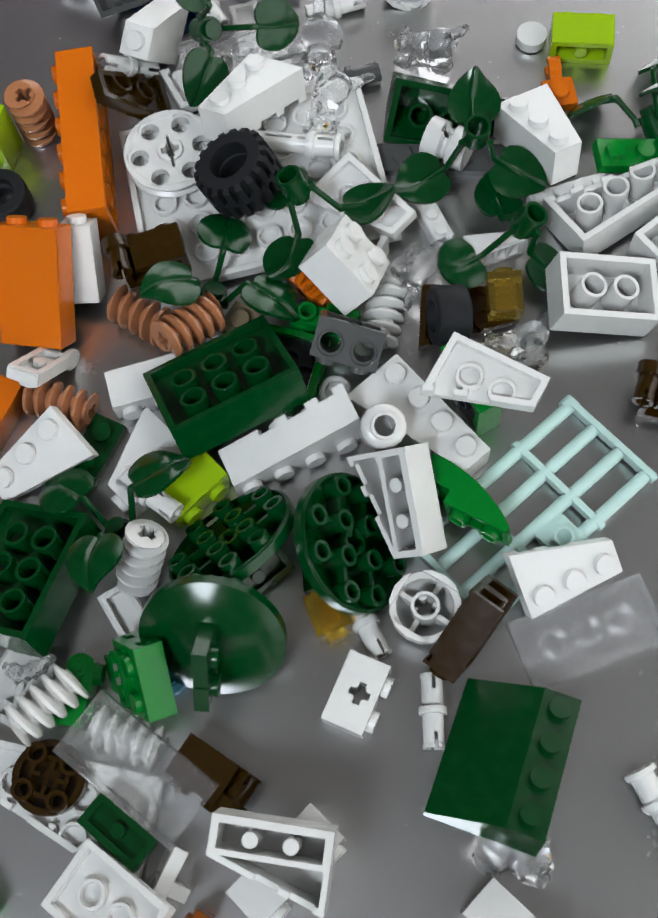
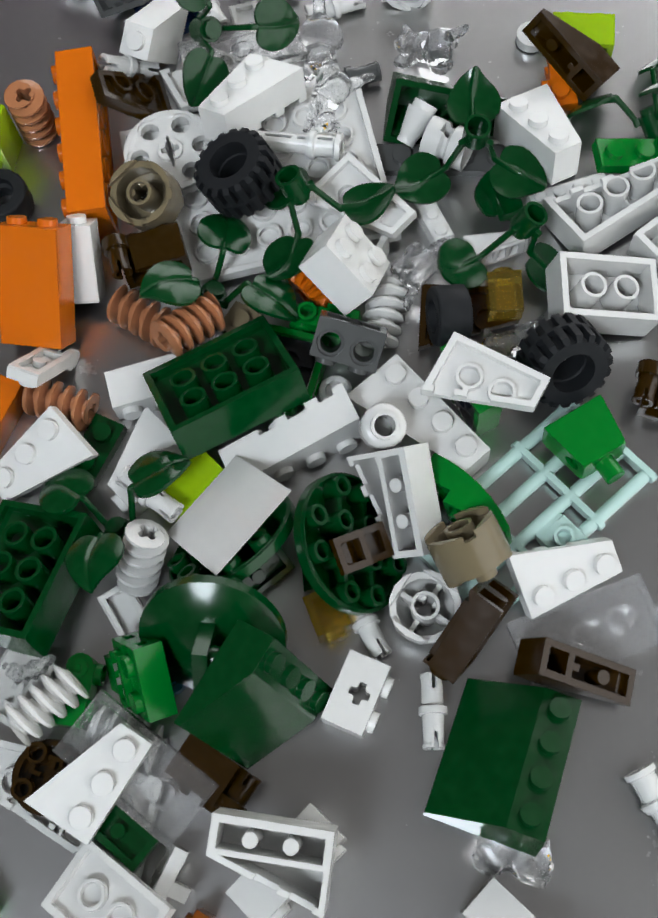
(92, 784): none -> white wing
(130, 185): none -> dark tan brick
(227, 514): none -> white sticker
(252, 697): none -> dark green slope
(361, 548): none -> dark brown slope
(415, 121): none -> white cone
(468, 547): none -> dark tan brick
(571, 53): none -> dark brown slope
(574, 670): none -> dark brown slope
(583, 354): none -> black tyre
(587, 441): none -> green torso

